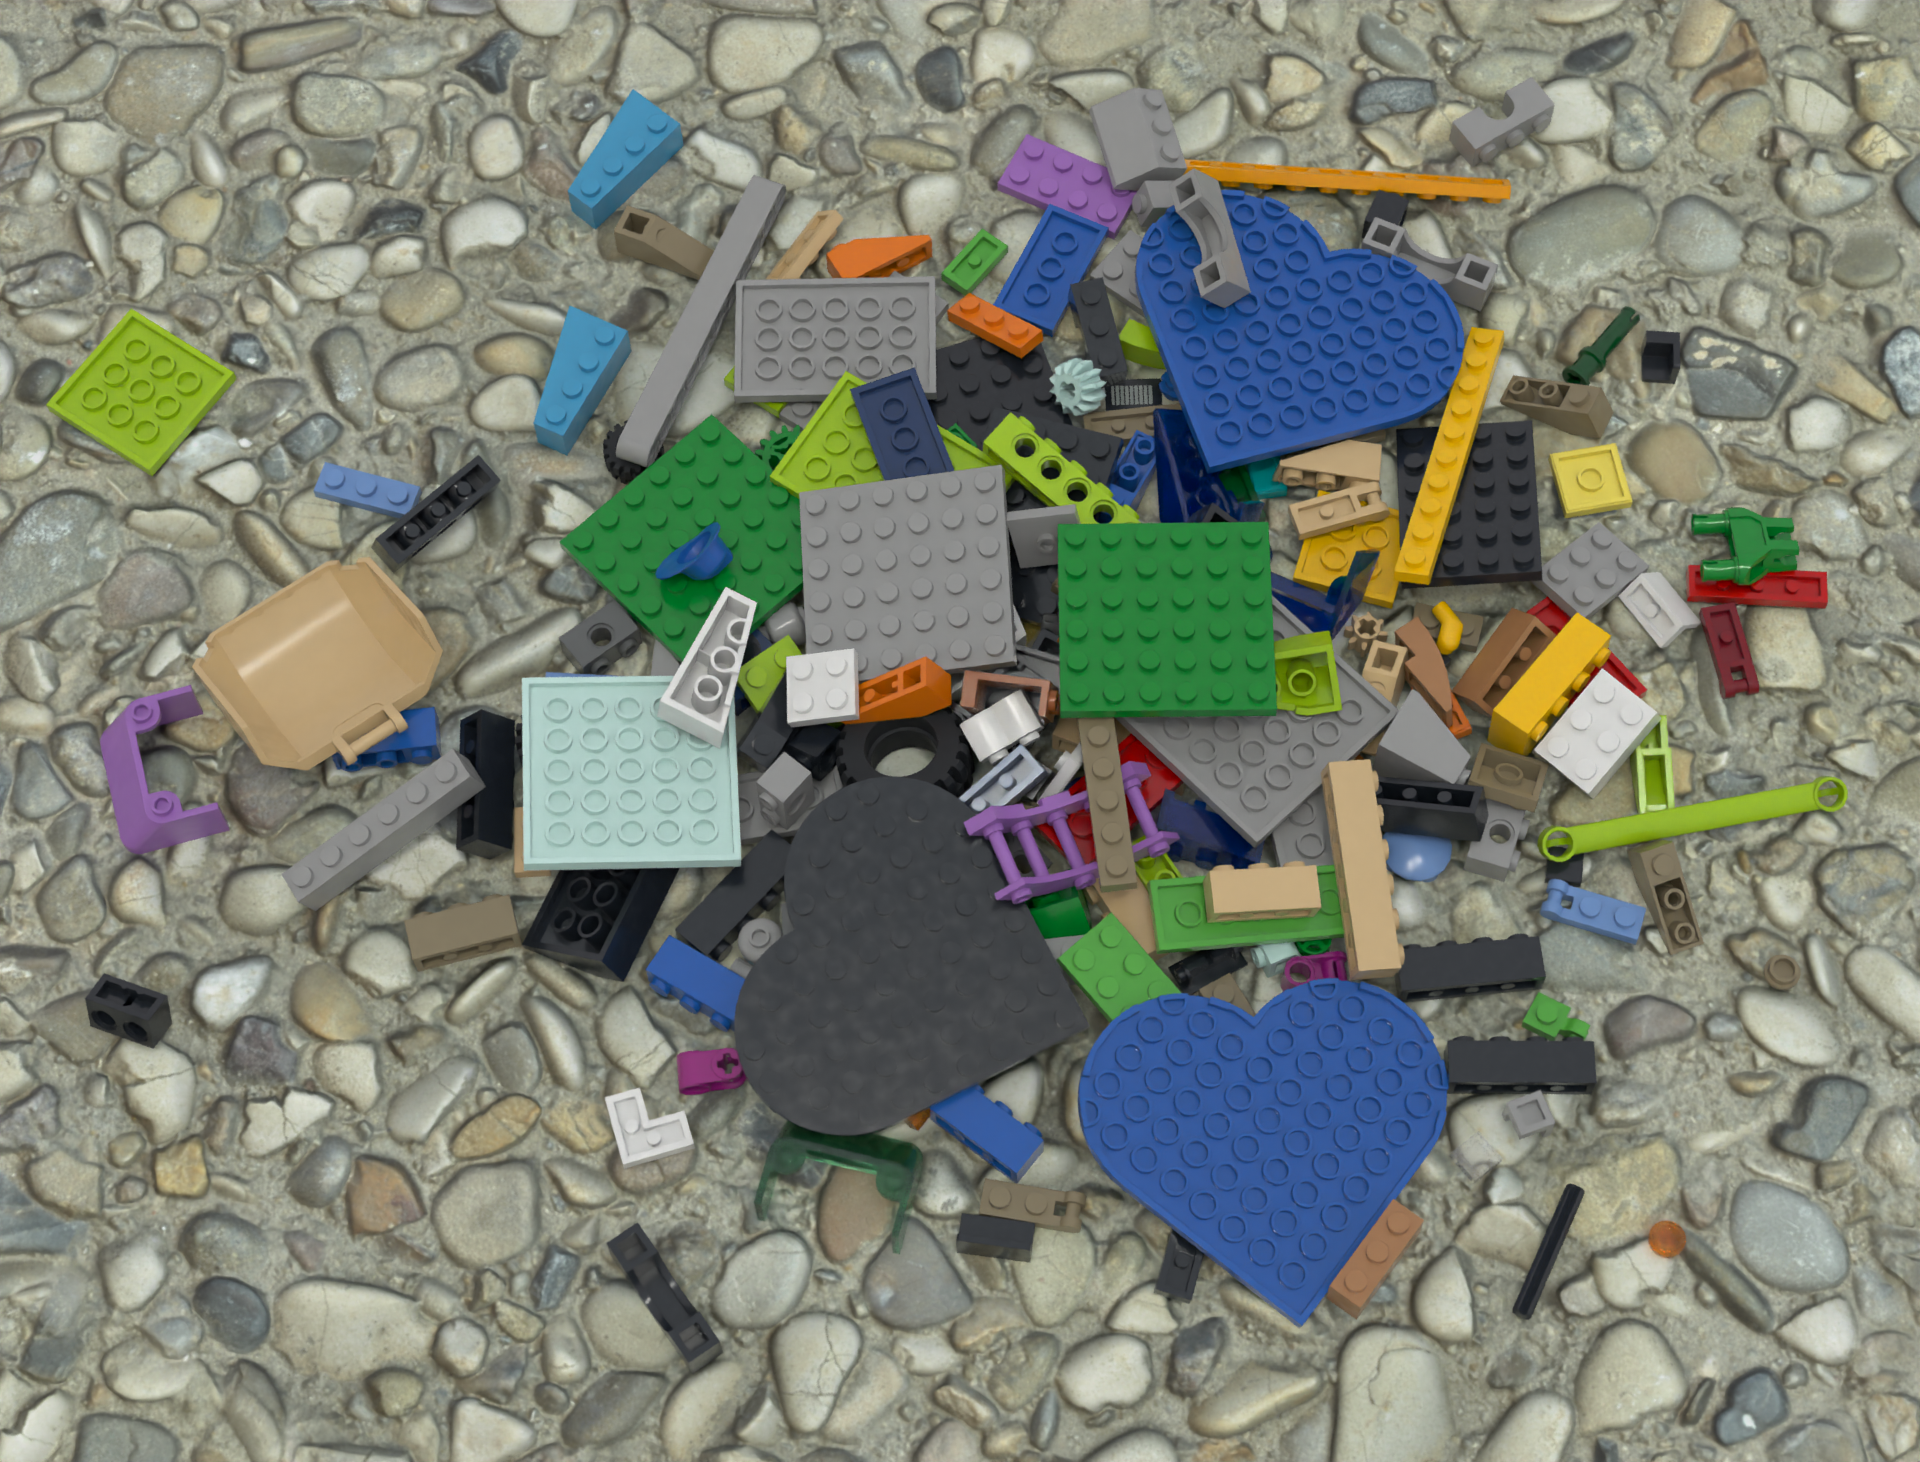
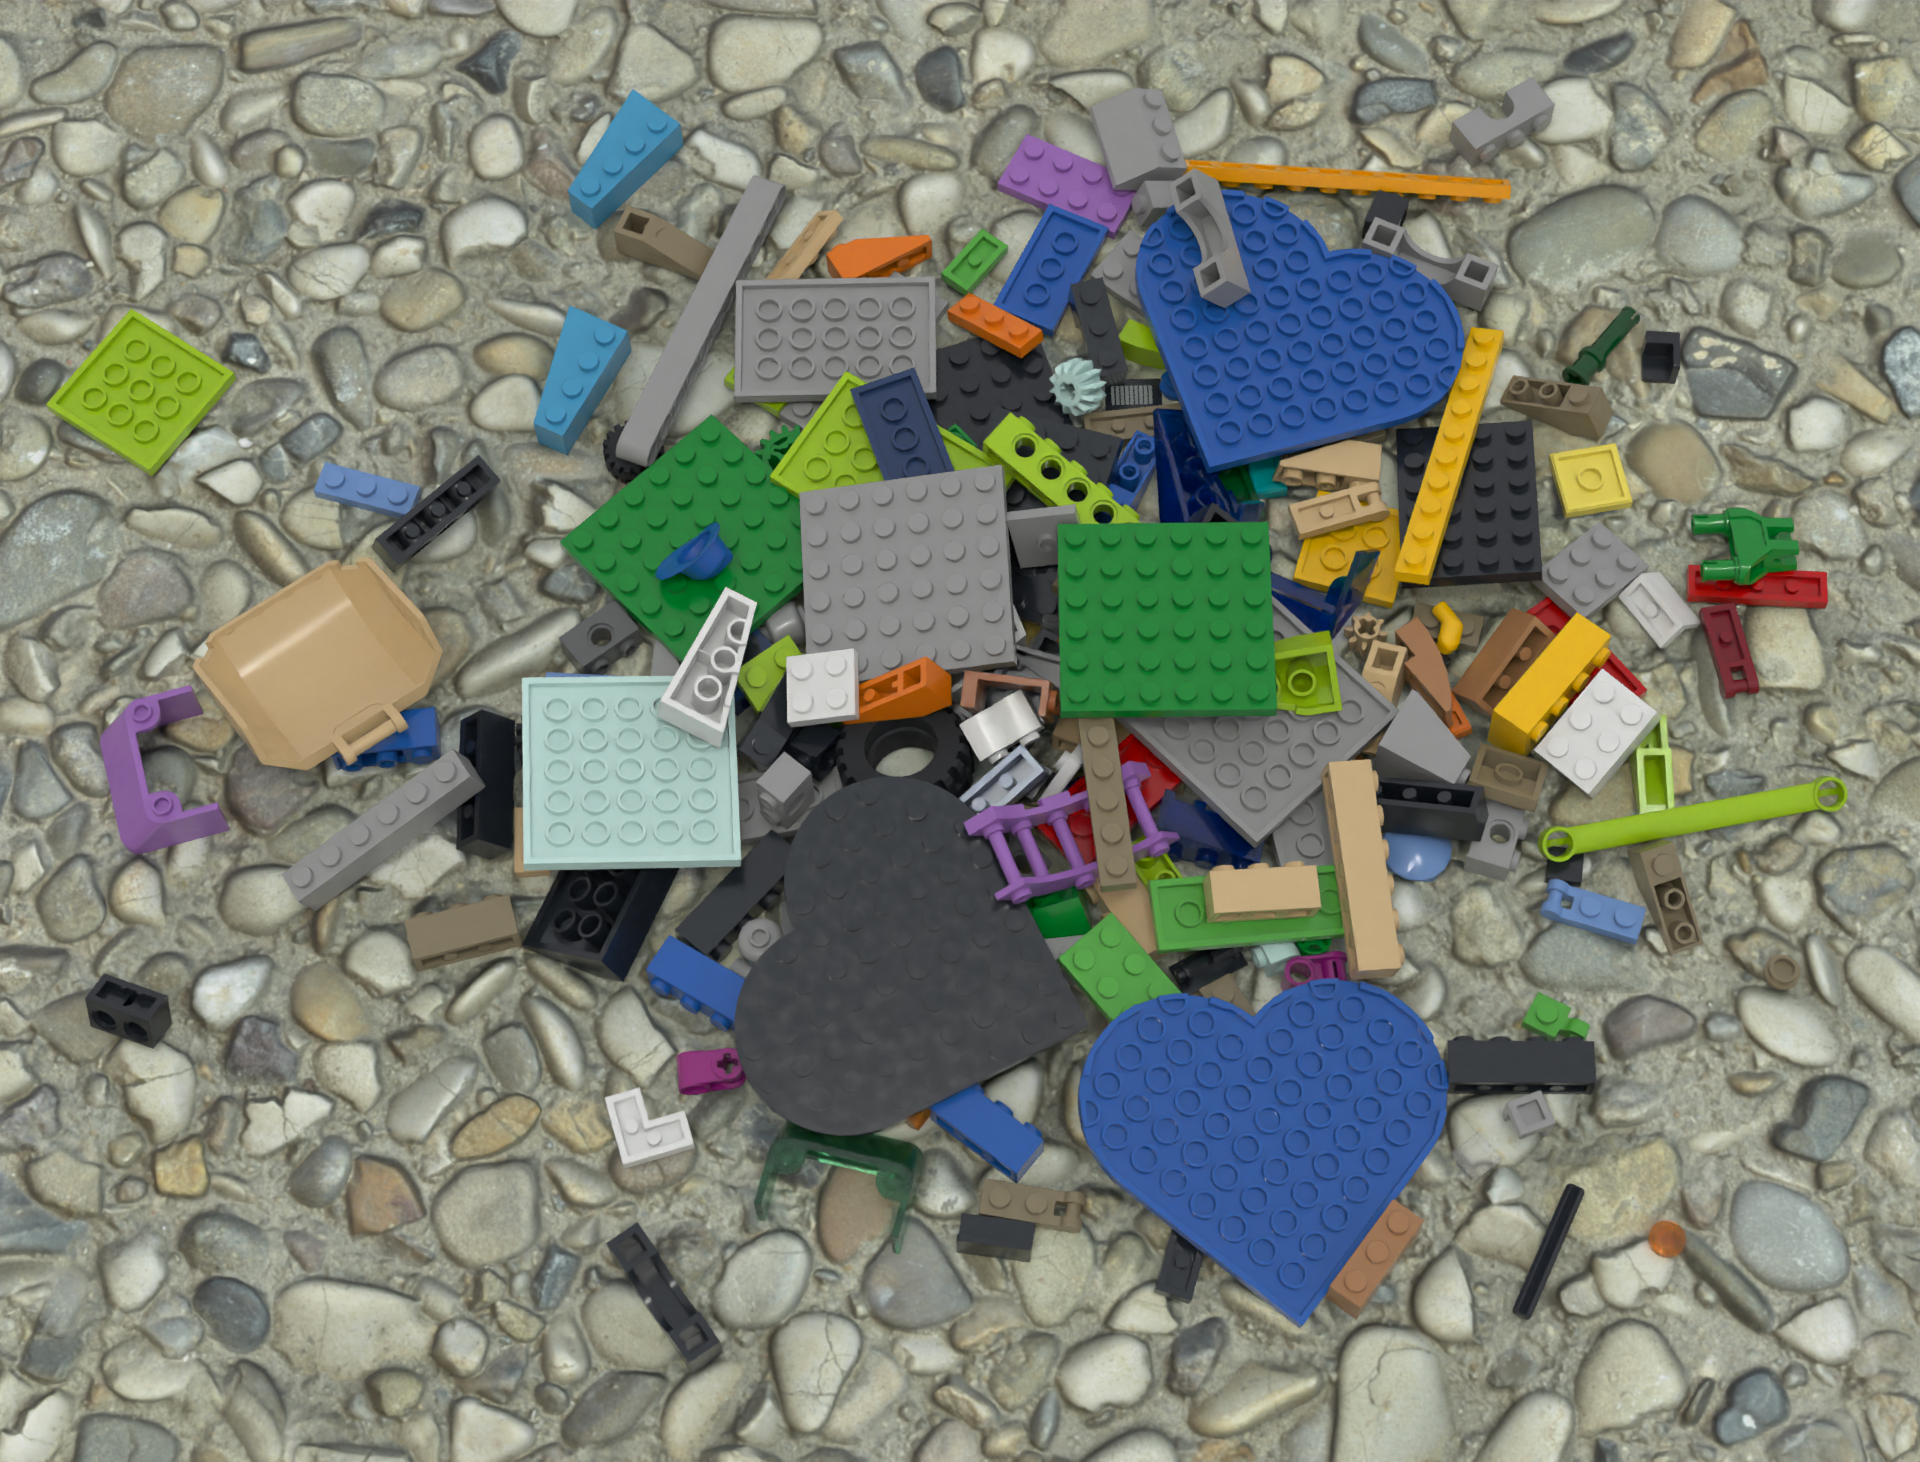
(1470, 968): black brick -> none

